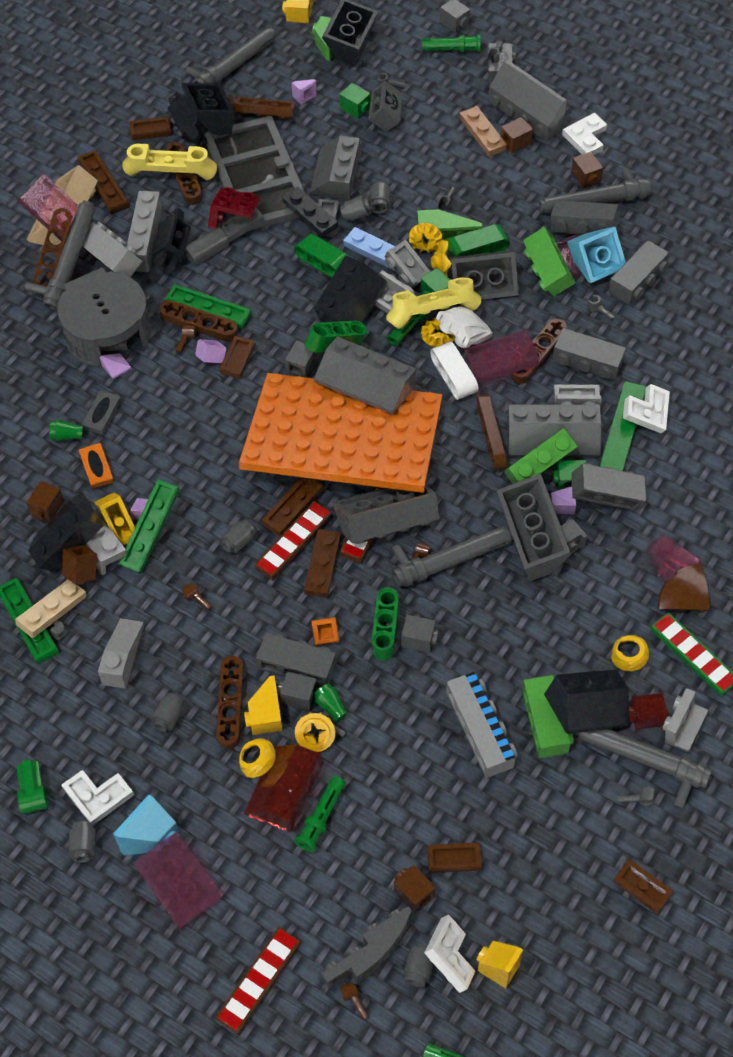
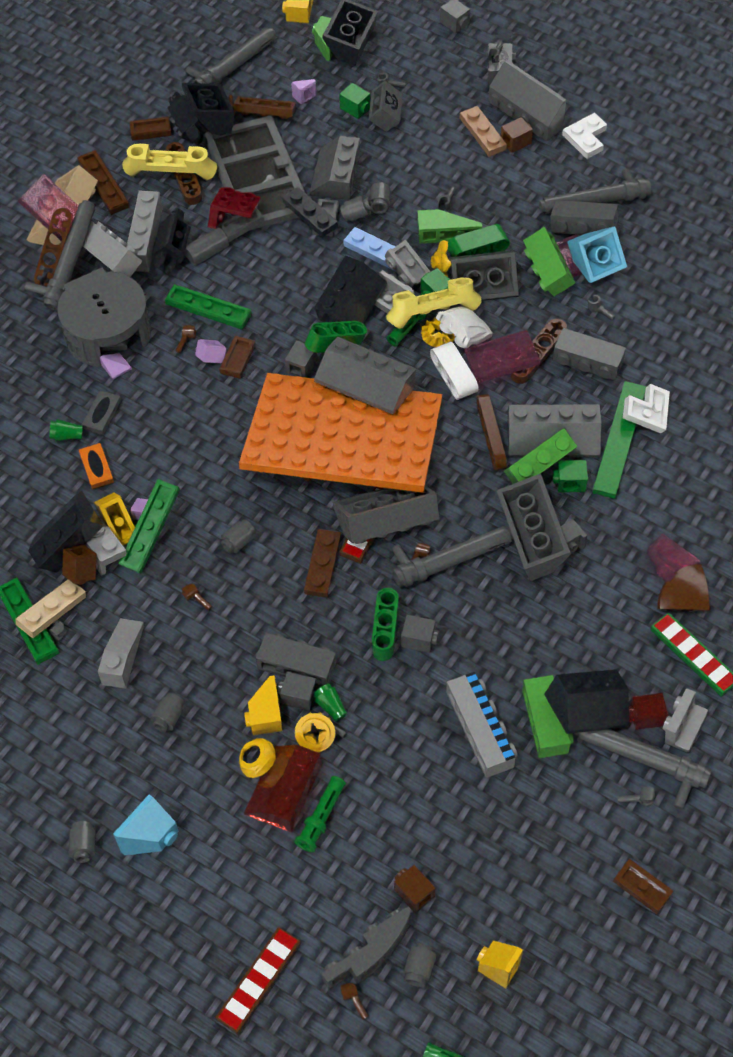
(32, 792): green piece -> none
(45, 501): reddish brown brick -> none
(100, 801): white plate -> none
(177, 880): clear pink tile -> none
(200, 318): reddish brown beam -> none
(233, 702): reddish brown beam -> none
(292, 505): reddish brown plate -> none
(293, 540): tile -> none
(319, 254): green beam -> none
(325, 630): orange slope -> none
(431, 233): yellow gear -> none
(444, 953): white plate -> none
(454, 857): reddish brown tile -> none
(459, 43): green pin -> none
(563, 501): lavender slope -> none
(577, 394): light grey bracket -> none
(587, 170): reddish brown brick -> none
(608, 486): brick -> none
(630, 663): yellow piece -> none
(639, 272): brick -> none

